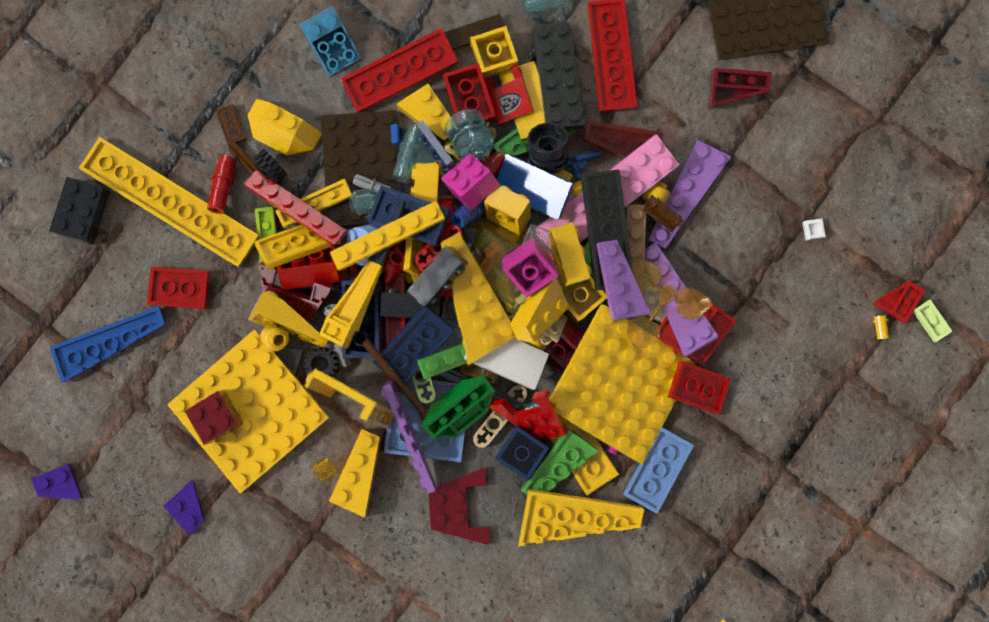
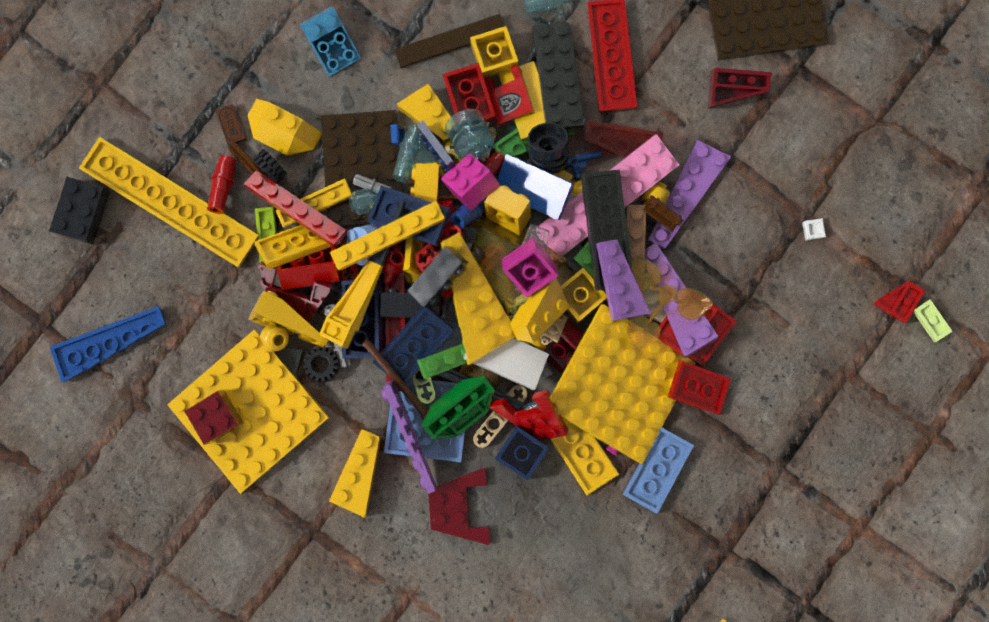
(58, 483): dark purple wing -> none
(178, 288): red plate -> none
(186, 508): dark purple wing -> none
(323, 469): clear yellow plate -> none
(373, 412): yellow panel -> none
(399, 70): red plate -> none
(559, 462): bright green wing -> none
(567, 516): yellow wing -> none
(569, 254): yellow brick -> none
(881, 327): yellow pin -> none

